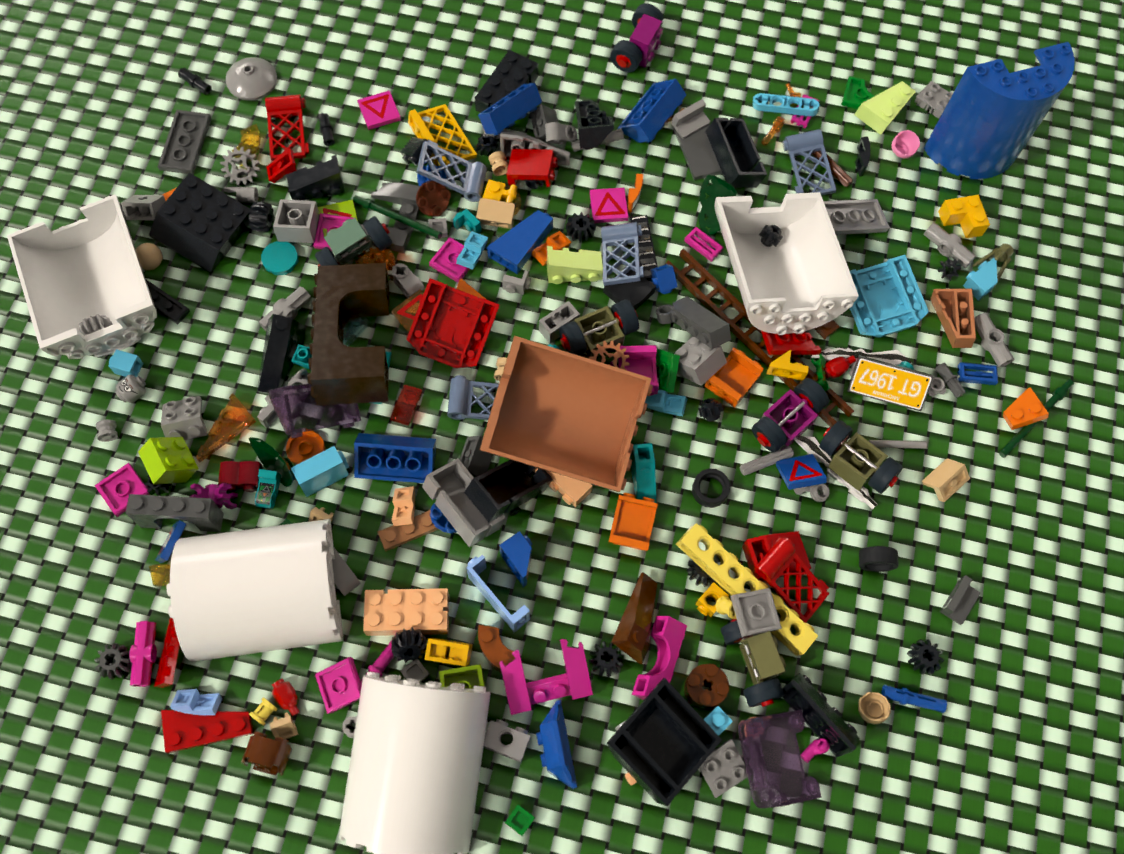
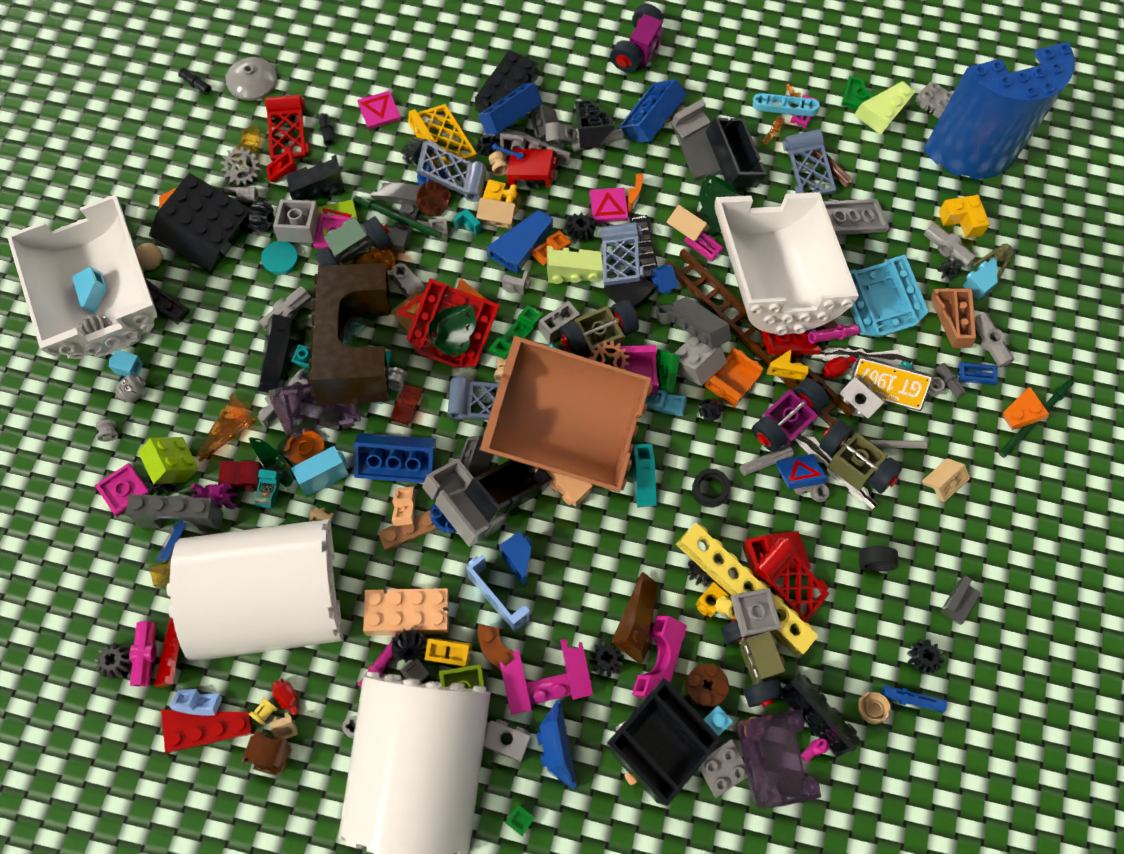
(89, 288): none -> medium azure slope
(142, 206): light grey brick -> none
(183, 418): light grey bracket -> none
(184, 142): dark grey tile -> none
(339, 685): dark pink tile -> none
(343, 575): light grey beam -> none
(396, 378): none -> light grey wheel
(446, 259): dark pink tile -> none
(452, 330): none -> dark green piece
(472, 250): medium azure slope -> none
(520, 156): none -> blue hinge
(522, 328): none -> green slope
(633, 522): orange panel -> none
(687, 223): none -> tan panel
(770, 235): black gear -> none
(819, 364): green piece -> none
(839, 332): none -> dark pink pin
(856, 386): none -> brick
(864, 155): black slope -> none
(905, 144): bright pink hair -> none

